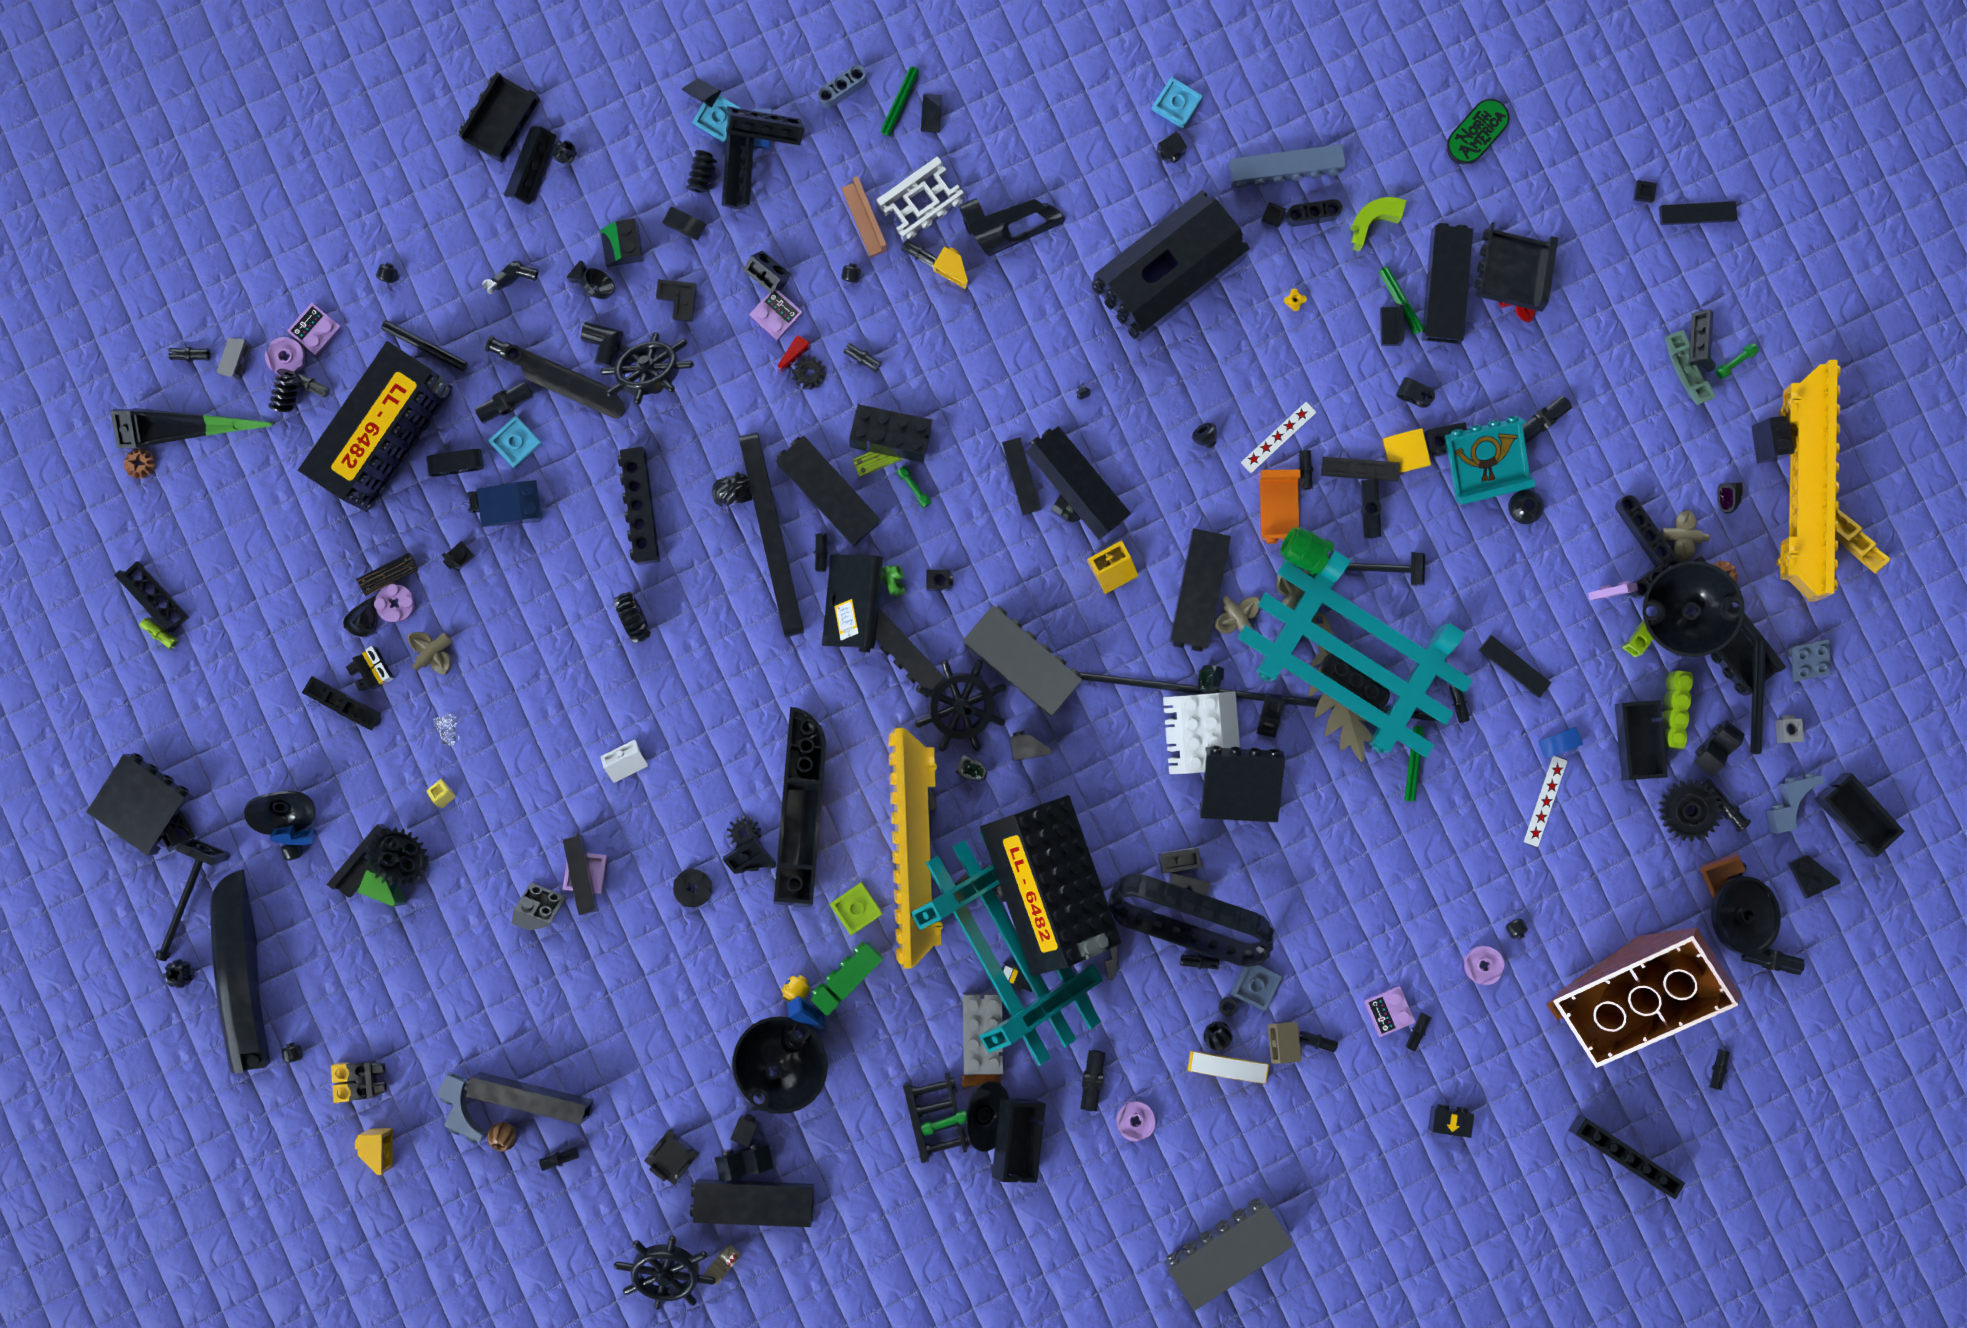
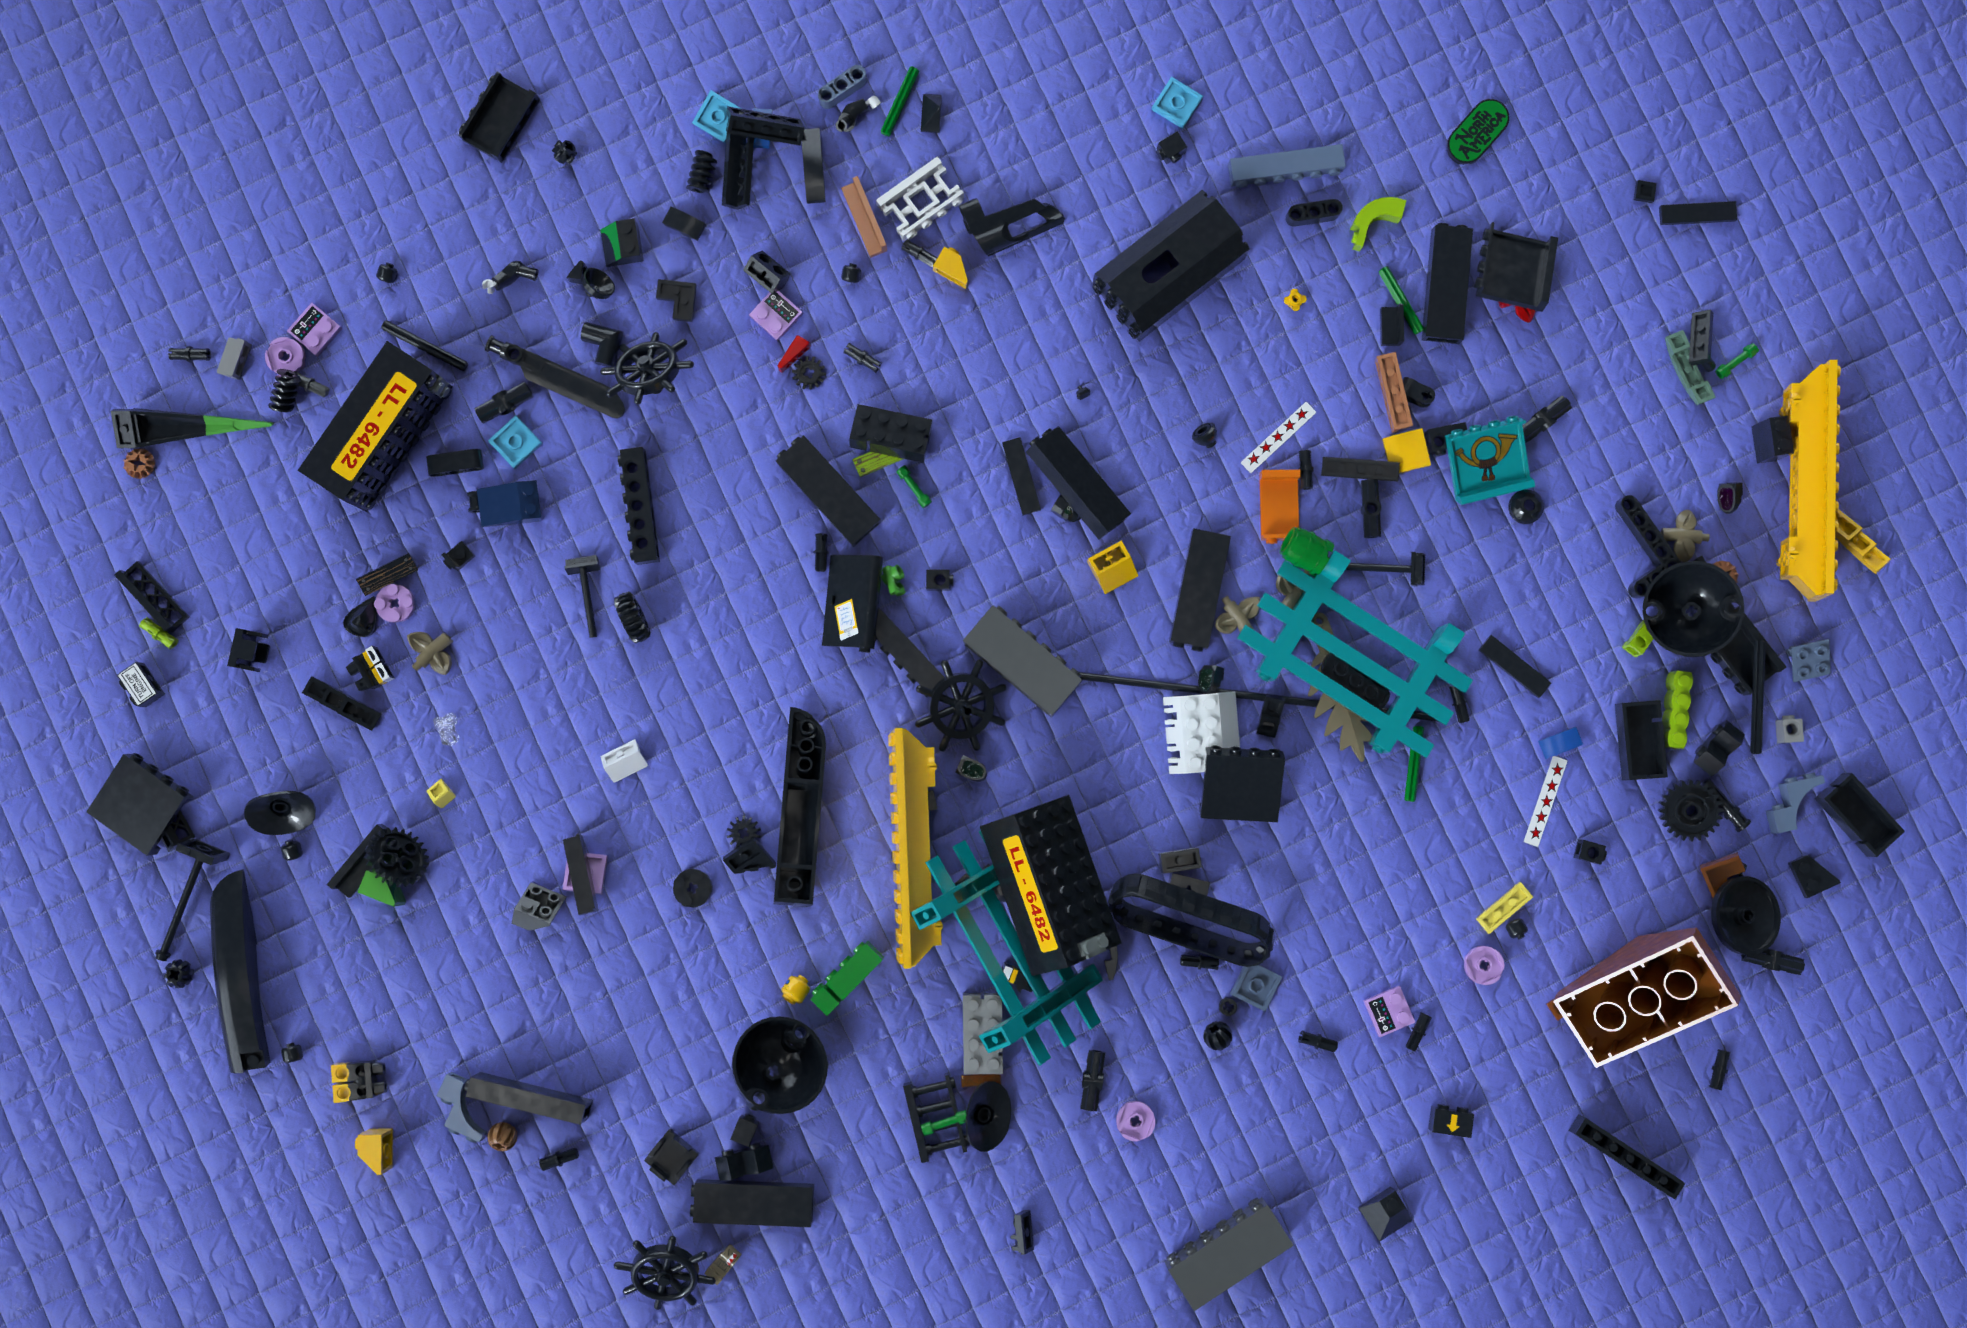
(140, 684): none -> brick
(246, 649): none -> black panel
(289, 836): blue slope -> none
(530, 164): black panel -> none
(582, 566): none -> black piece
(702, 91): black slope -> none
(732, 490): black hair -> none
(771, 534): black beam -> none
(805, 1013): blue slope -> none
(813, 166): none -> black slope
(850, 114): none -> black arm
(856, 908): lime tile -> none
(1018, 1140): black piece -> none
(1023, 1233): none -> black plate
(1027, 747): black slope -> none
(1228, 1067): white slope -> none
(1273, 214): black tile -> none
(1284, 1042): dark tan brick -> none
(1385, 1213): none -> black slope
(1393, 392): none -> nougat fence
(1504, 907): none -> light yellow tile
(1582, 848): none -> black brick
(1608, 591): lavender plate -> none

